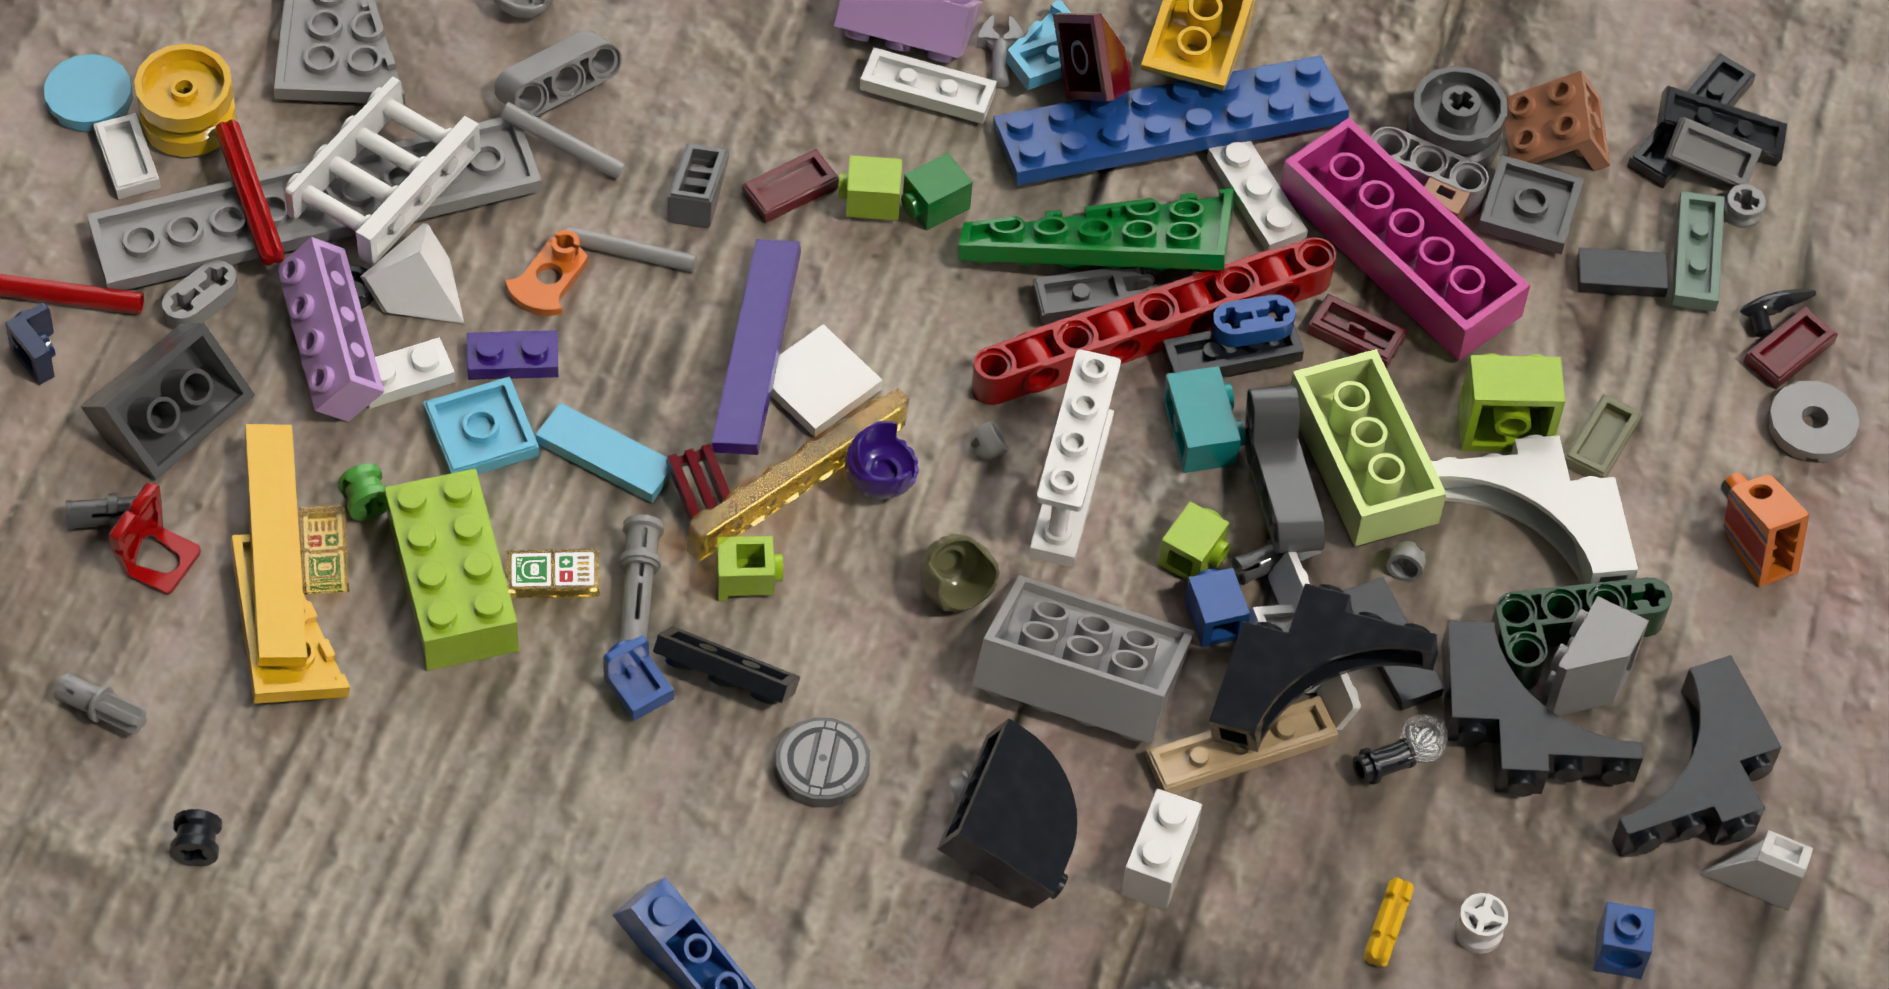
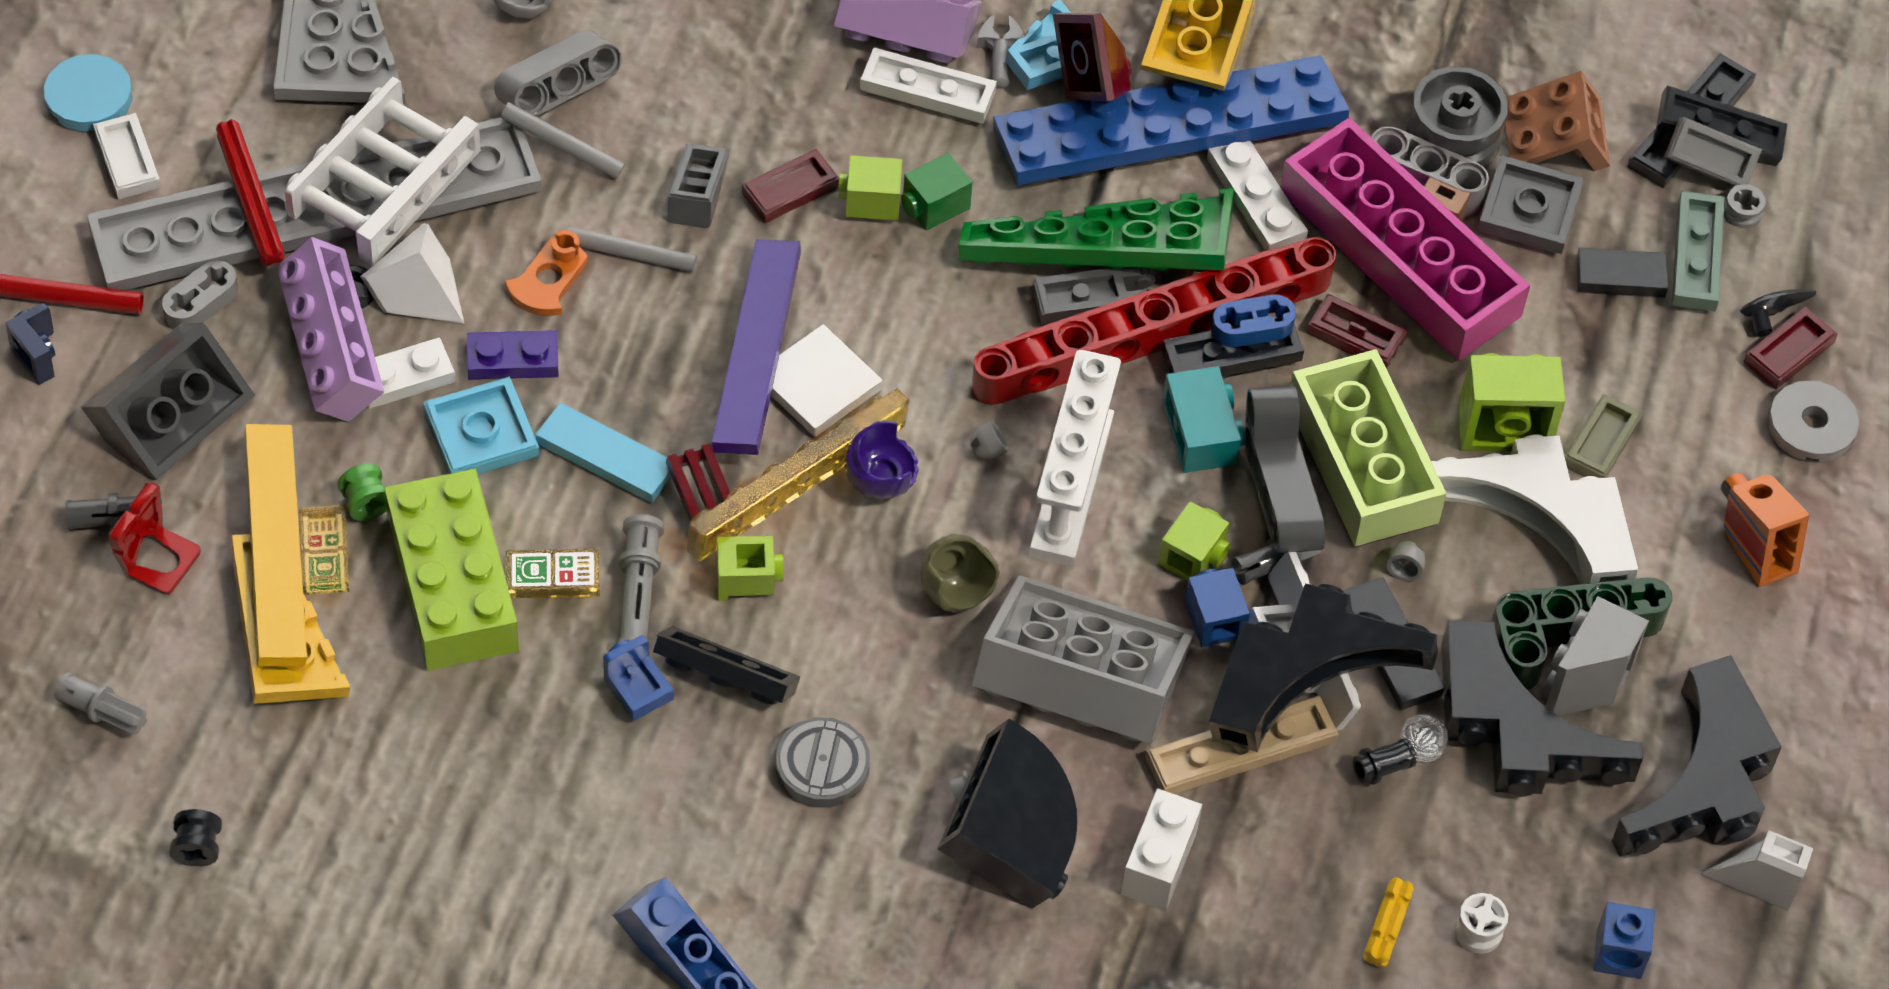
(183, 98): yellow wheel -> none

